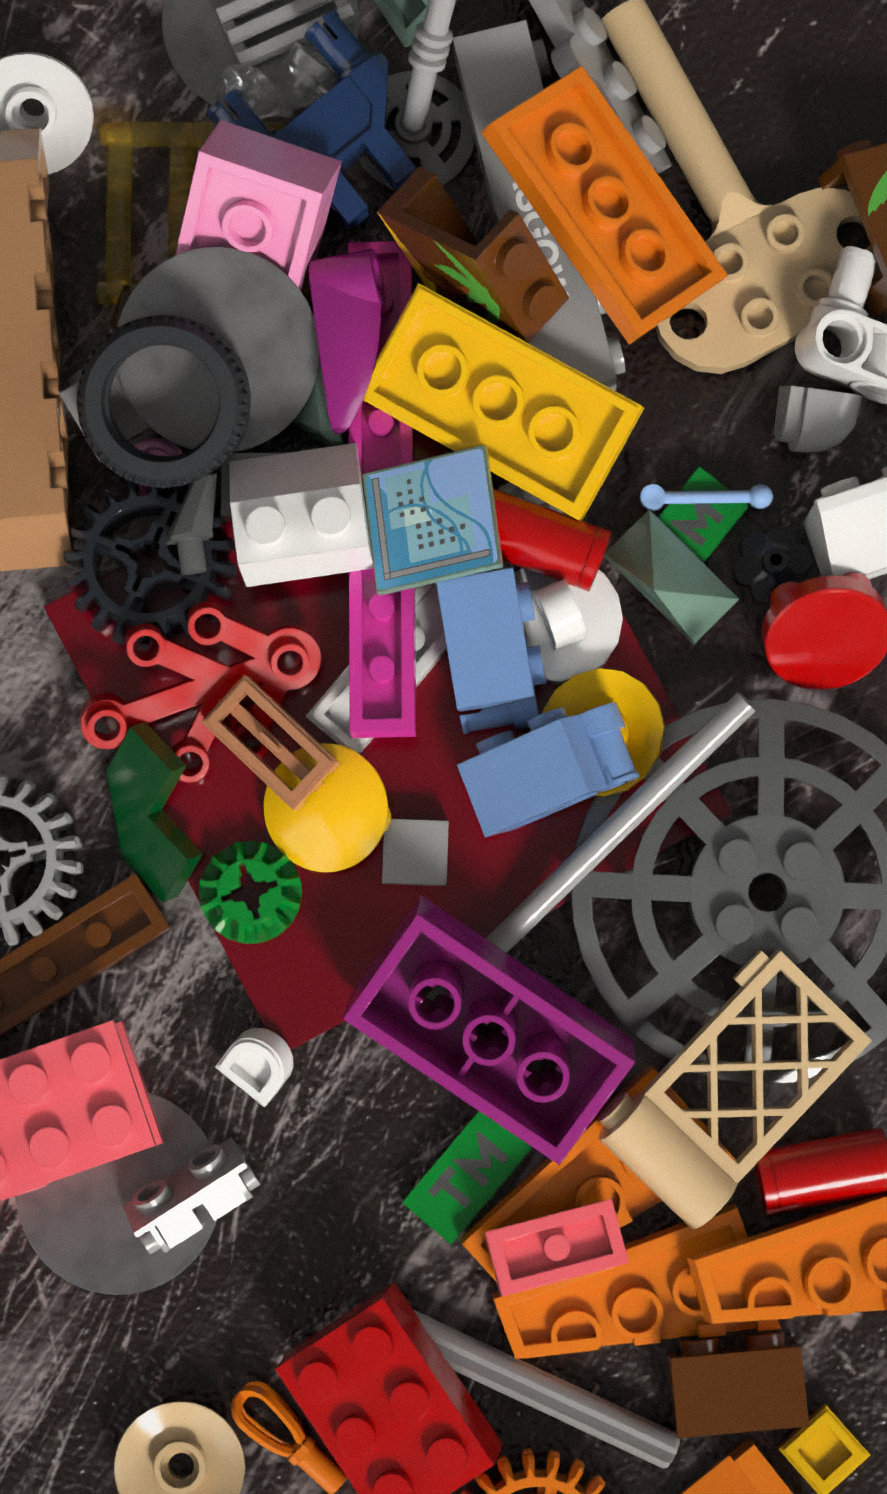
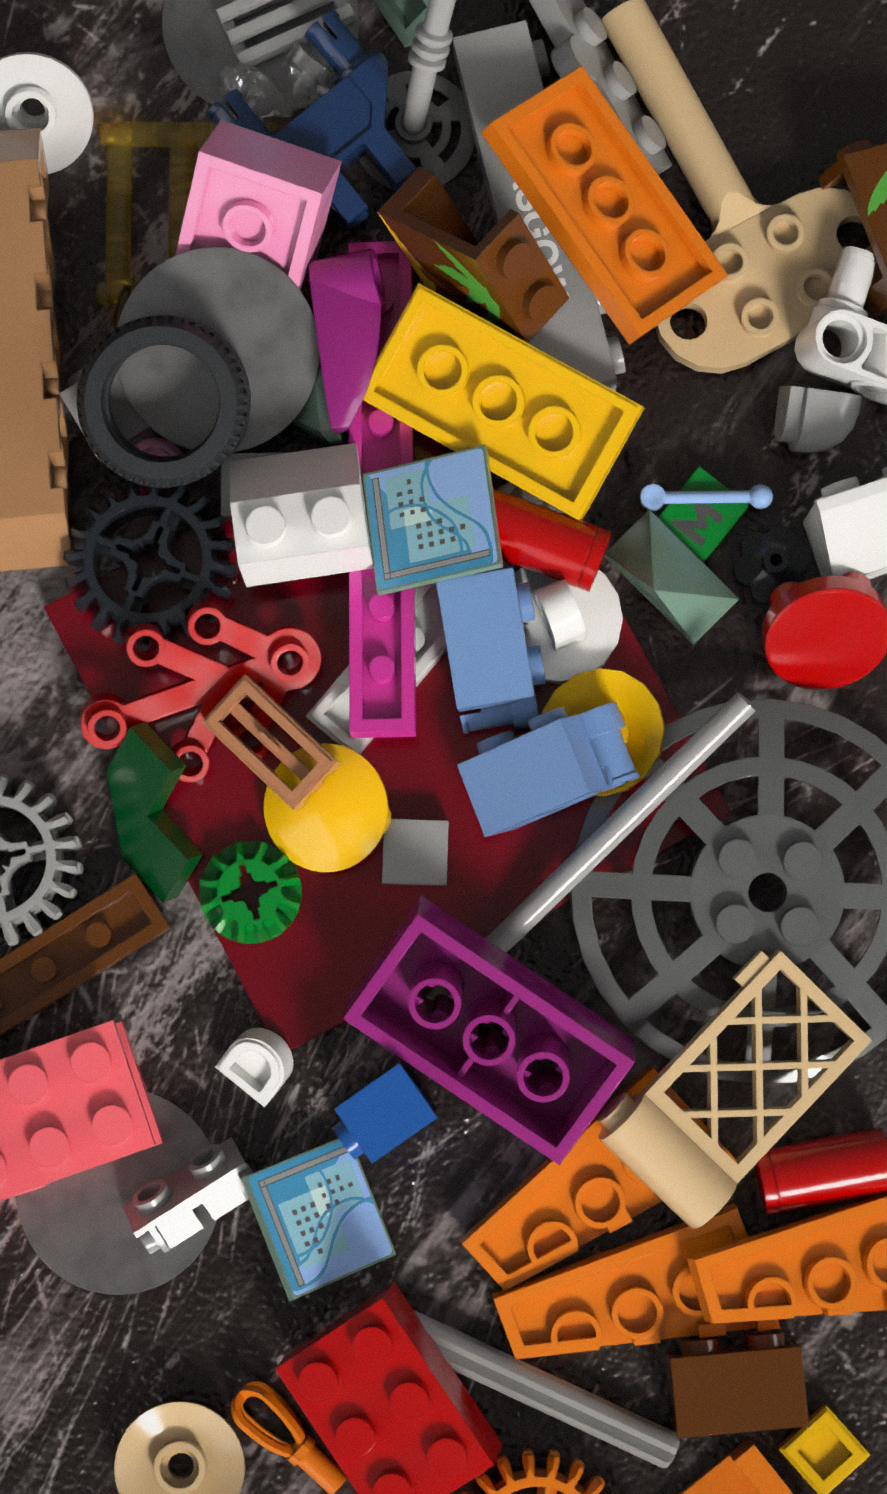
(194, 525): dark grey bar -> none
(318, 1218): none -> piece
(383, 1115): none -> blue brick
(466, 1176): green tile -> none
(556, 1247): coral plate -> none

